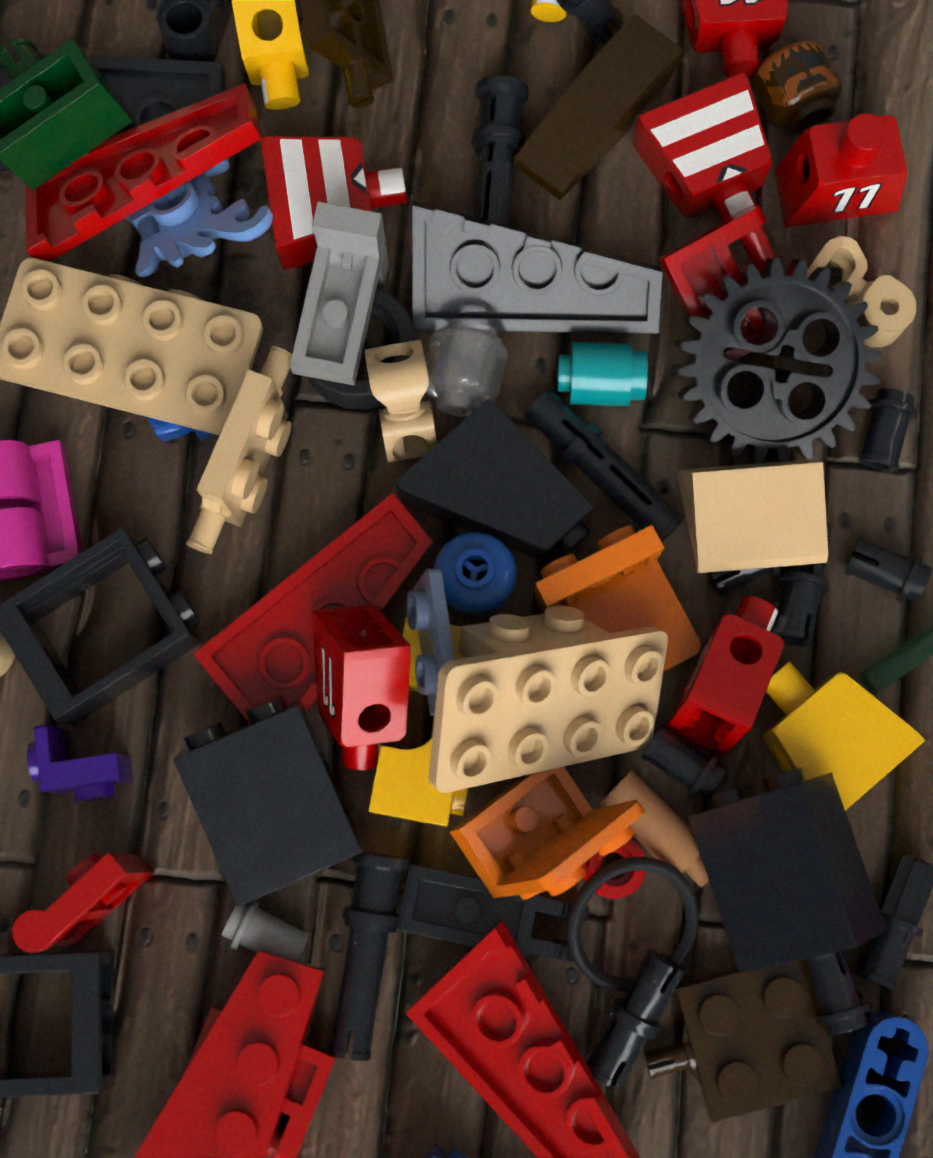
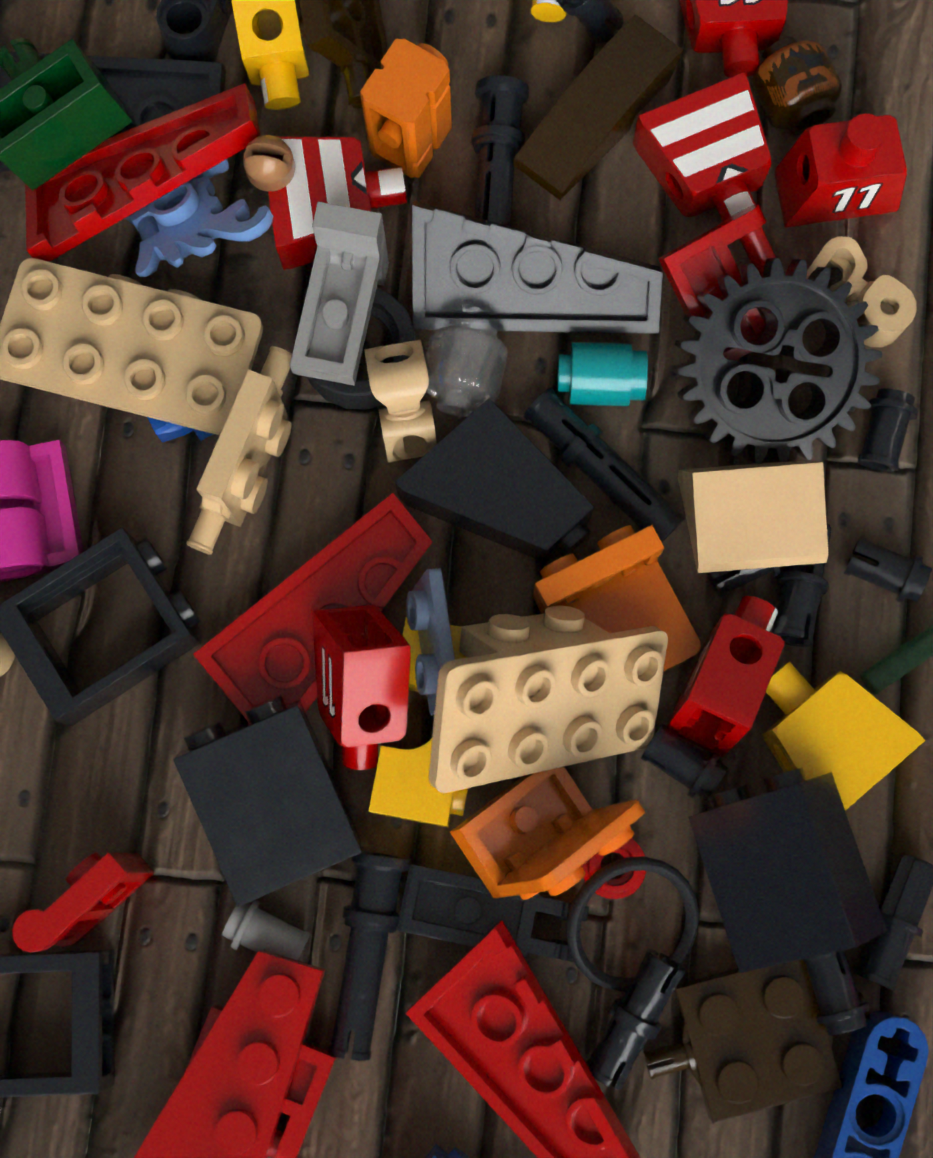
(88, 777): dark purple bracket -> none
(265, 171): none -> medium nougat hinge
(408, 106): none -> orange brick
(475, 598): blue head -> none
(660, 828): medium nougat cylinder -> none

